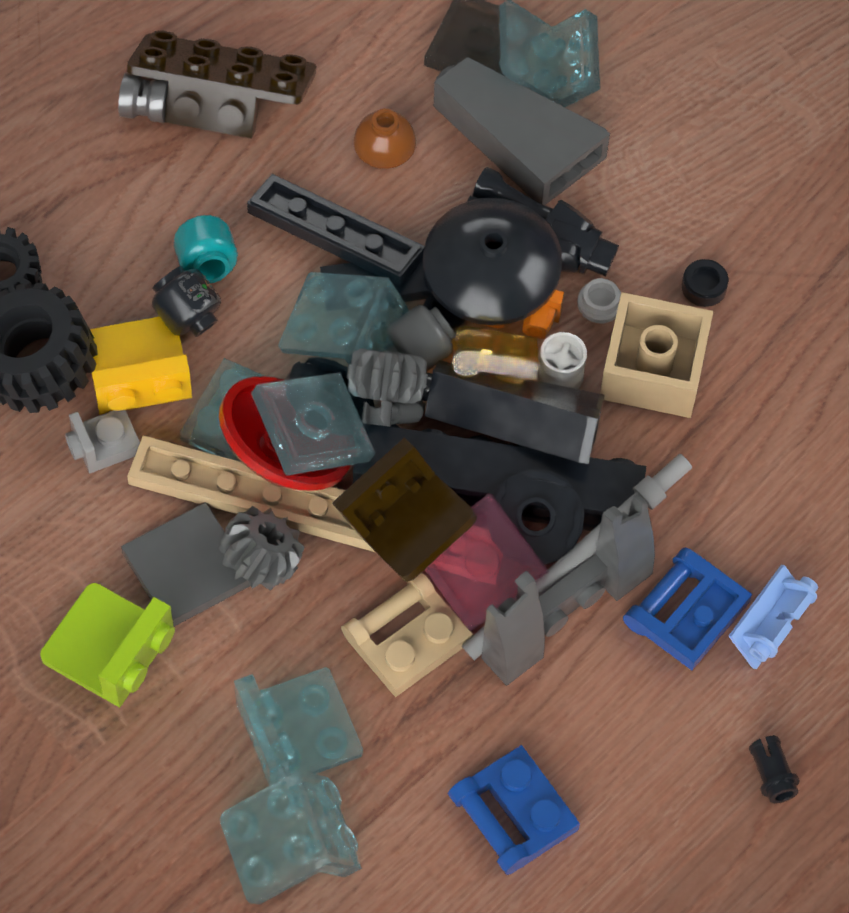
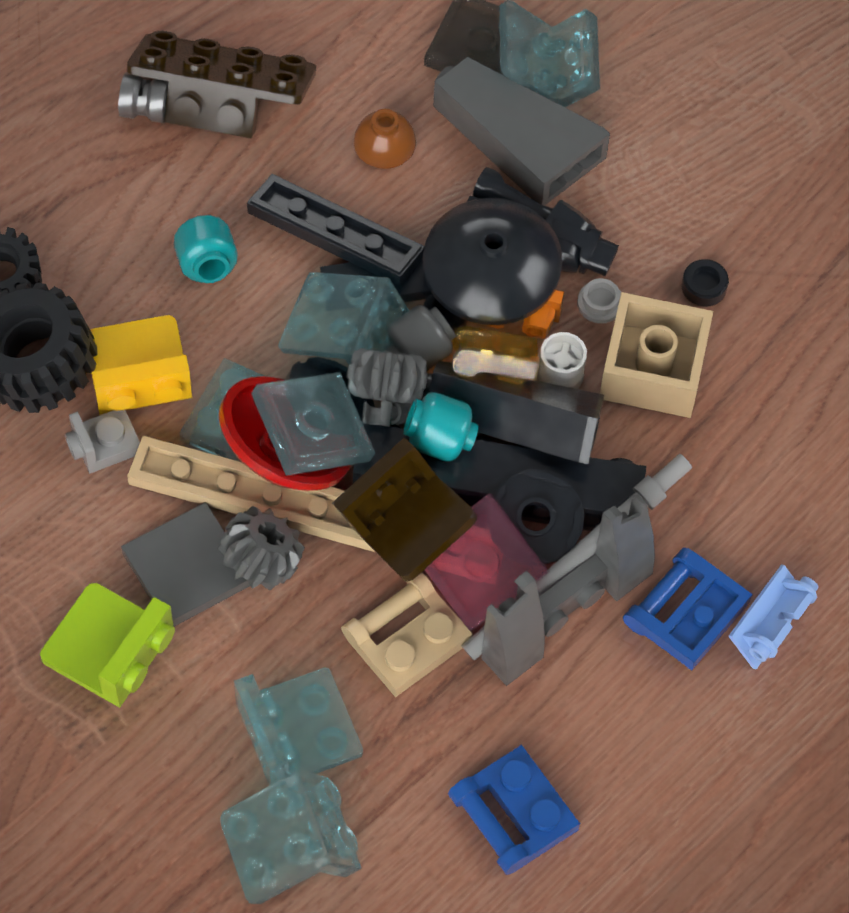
(186, 301): black head -> none
(440, 426): none -> teal head
(775, 773): black pin -> none

